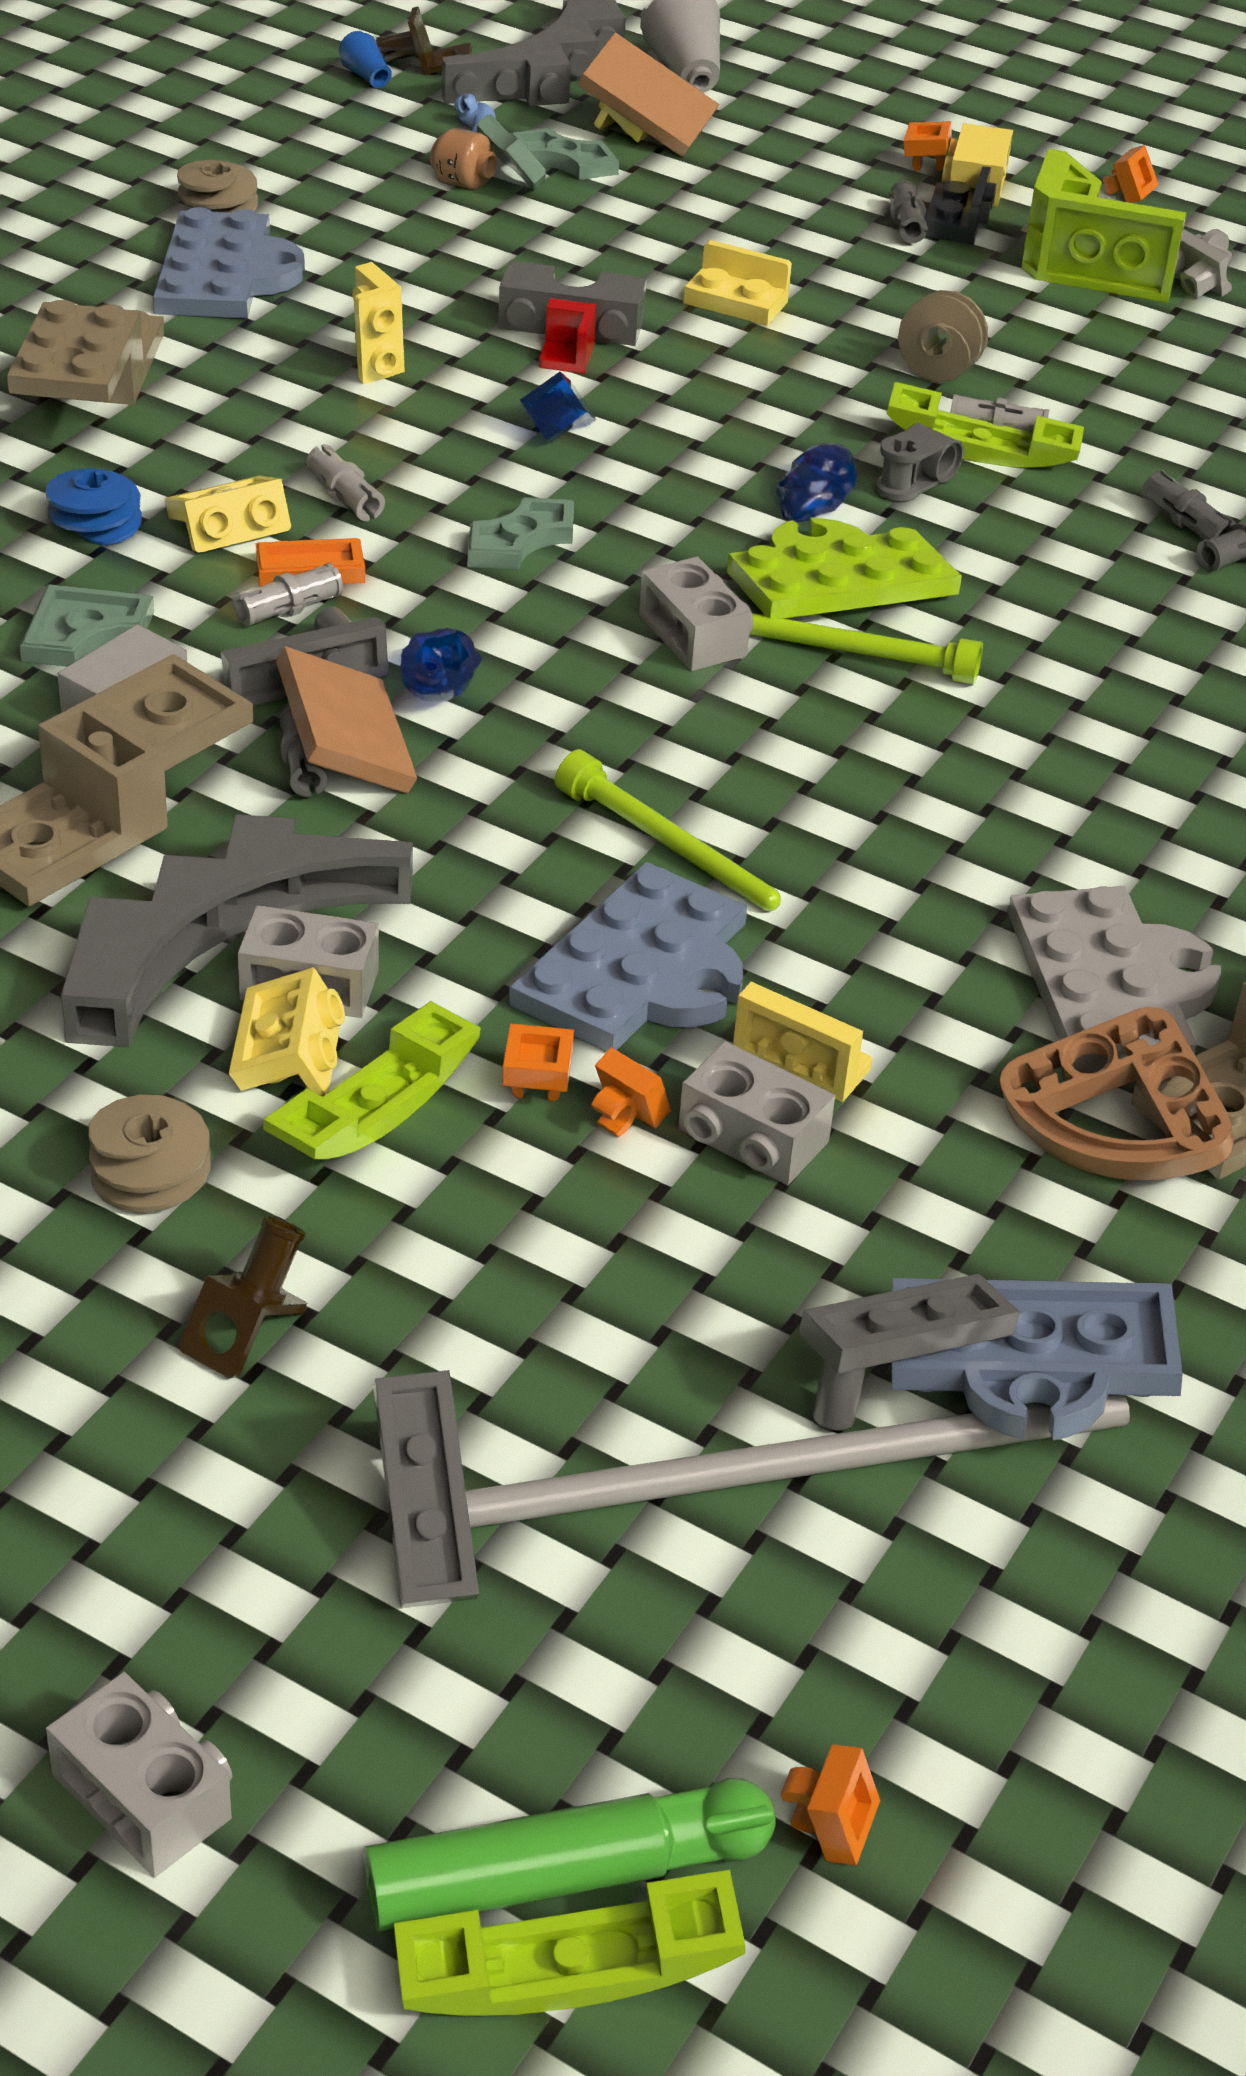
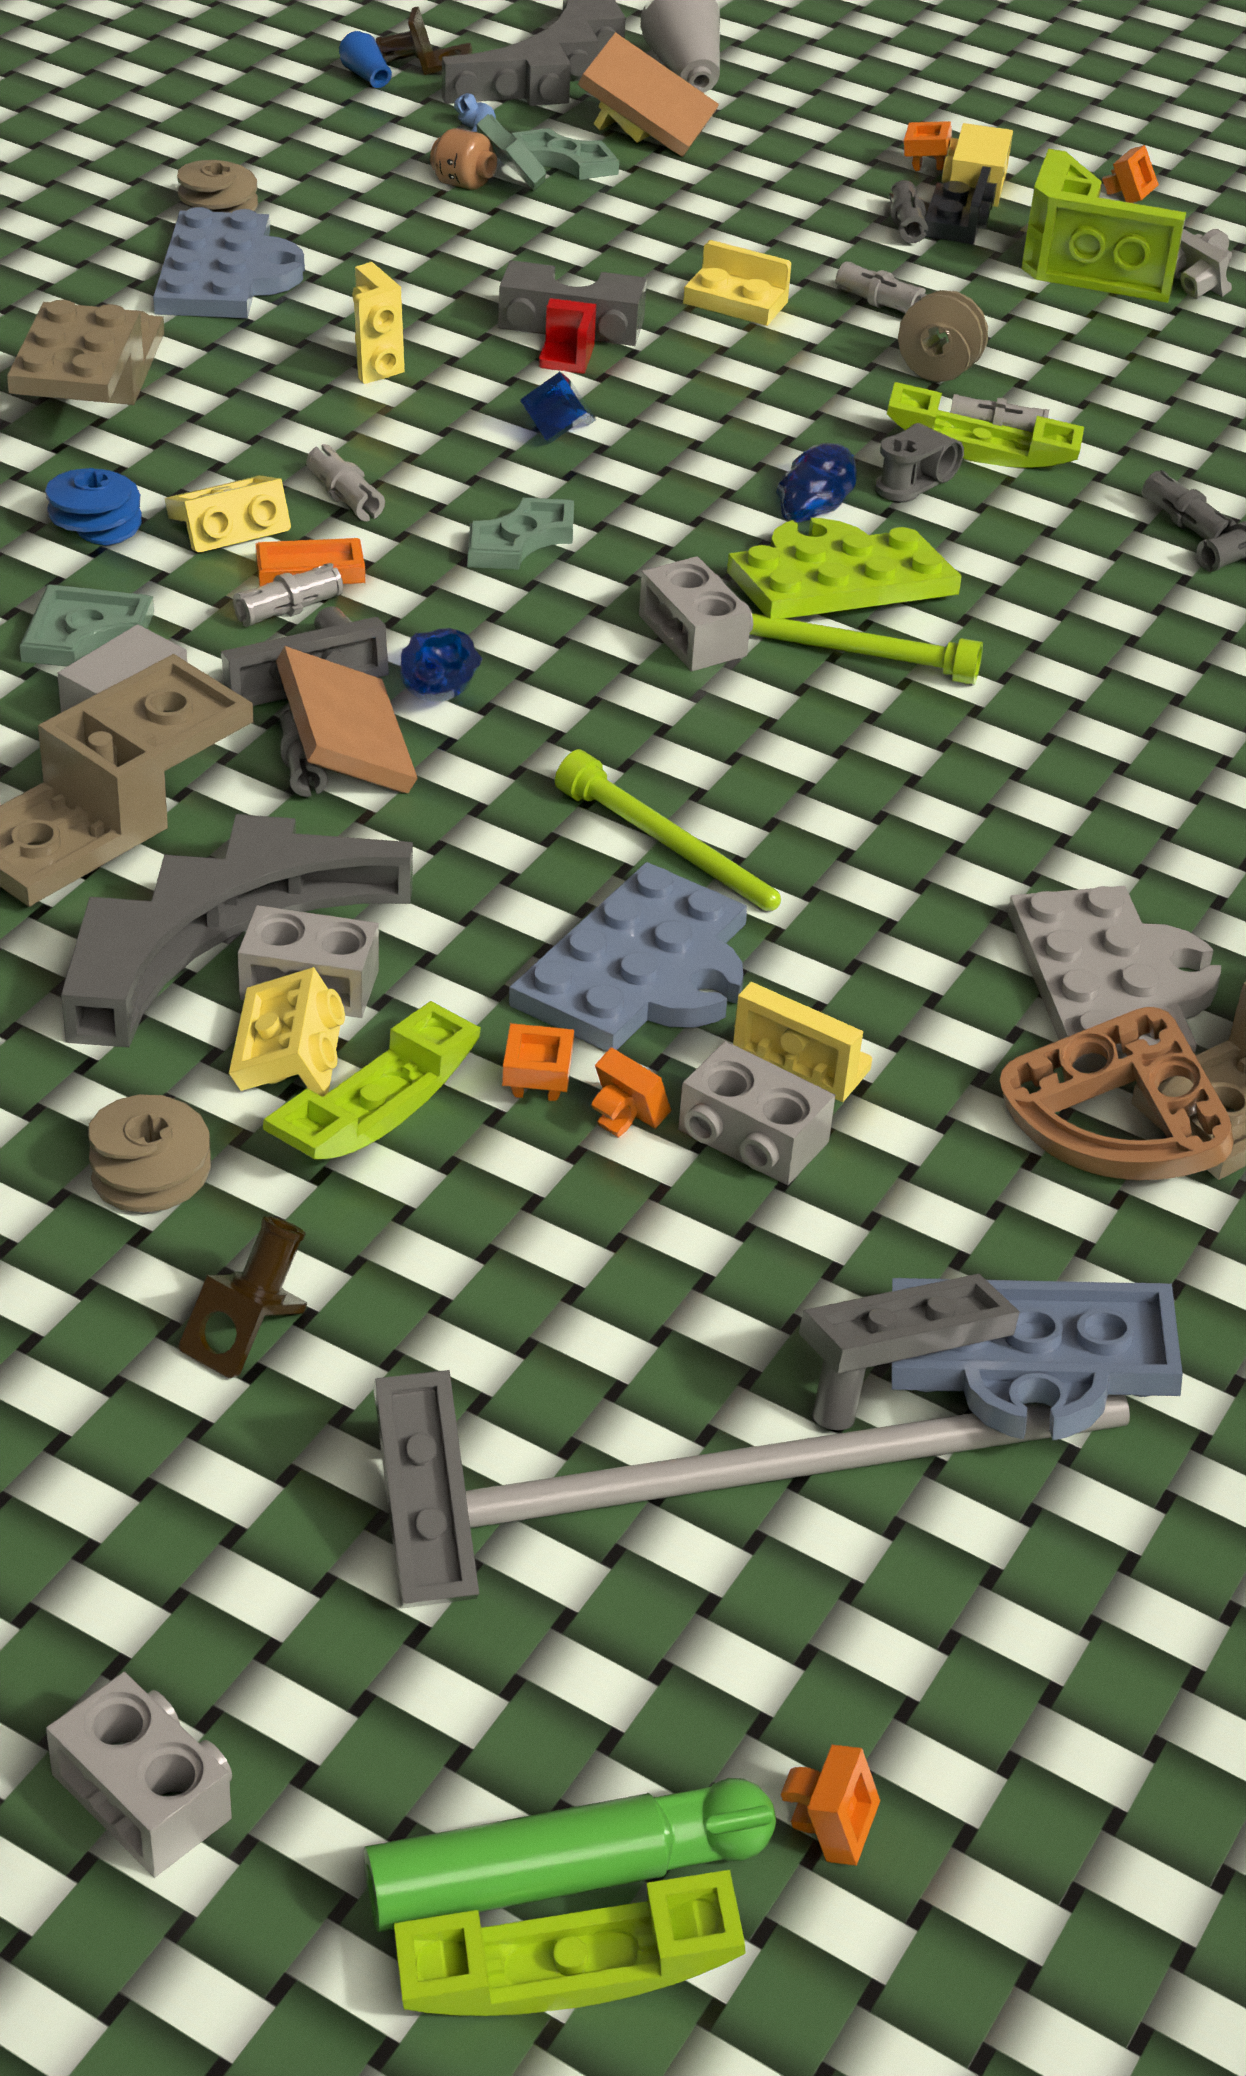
(877, 287): none -> light grey pin

